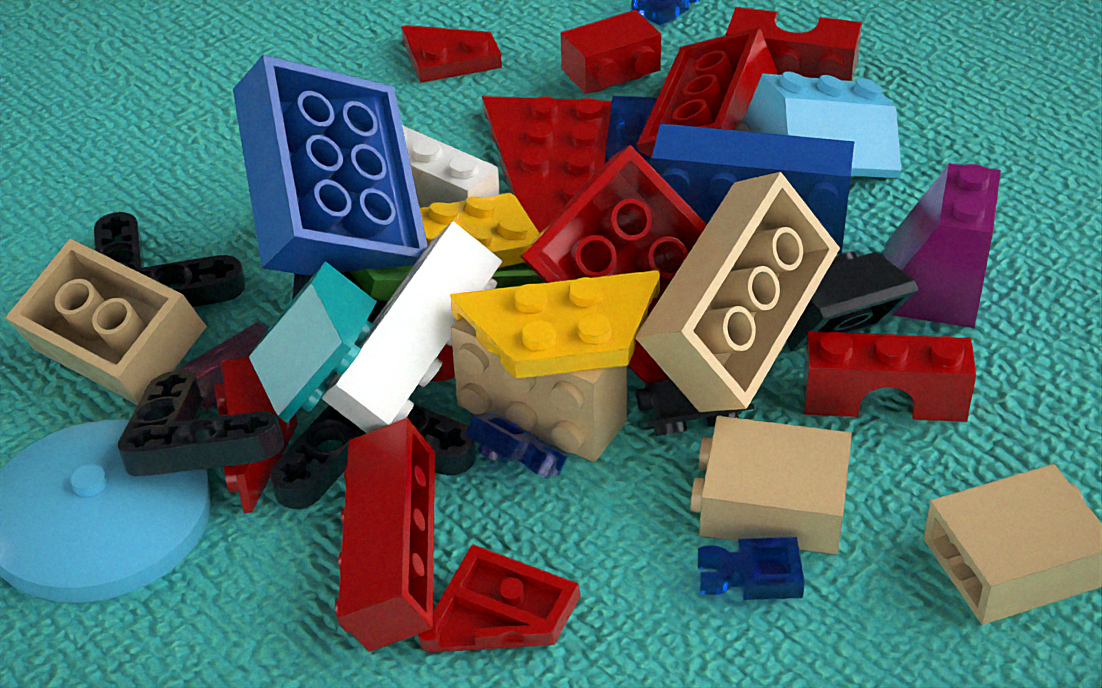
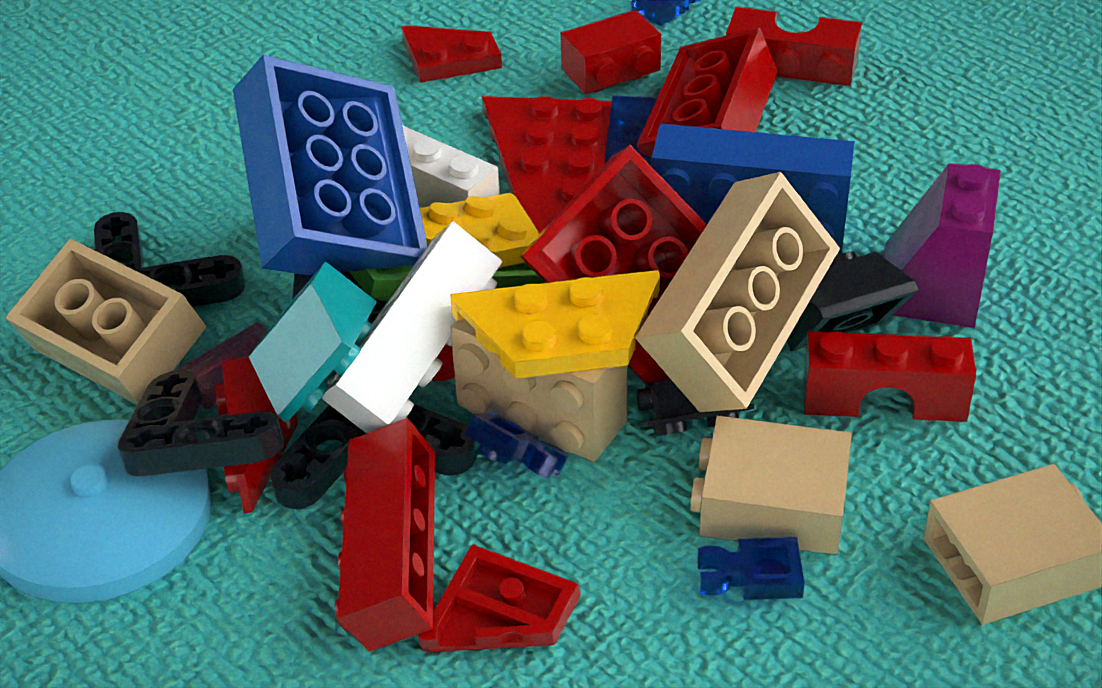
(830, 110): medium azure slope -> none

